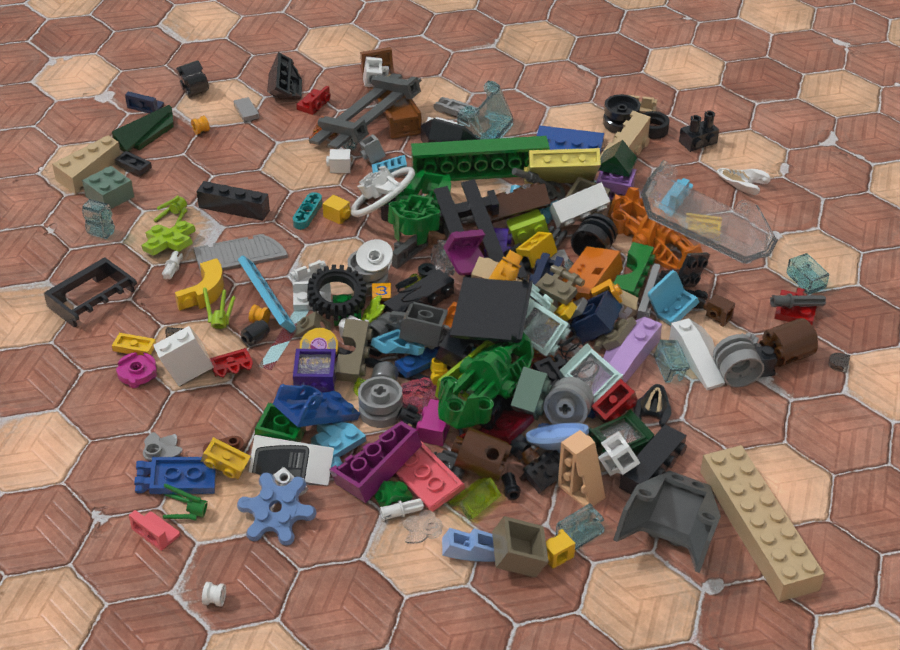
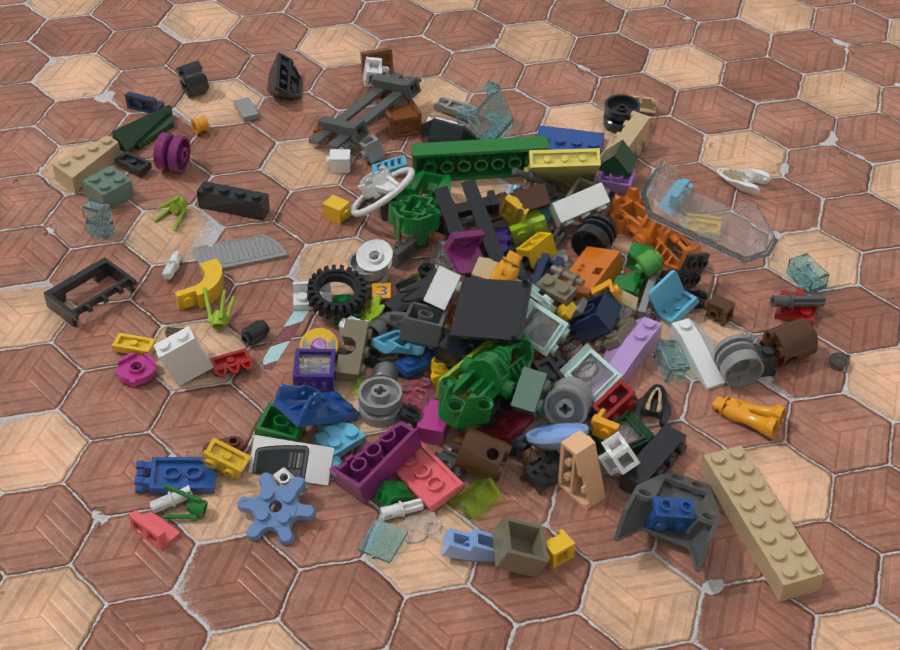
(161, 447): light grey plate -> none
(169, 500): none -> white axle
(172, 152): none -> magenta wheel
(175, 238): lime plate -> none
(214, 594): white wheel -> none
(258, 313): light orange wheel -> none
(267, 294): medium azure tile -> none
(304, 274): white hinge -> none
(307, 204): teal beam -> none
(310, 322): dark tan bracket -> none
(314, 100): red bracket -> none
(382, 541): none -> clear light blue piece
(443, 288): none -> white wedge
(512, 210): none -> yellow plate
(512, 490): black pin -> none
(582, 525): clear light blue hinge -> none
(603, 427): none -> light orange bracket
(649, 262): none -> bright green head
(658, 118): black tyre -> none
(671, 514): none -> blue bracket
(699, 133): black brick -> none
(761, 418): none -> light orange piece

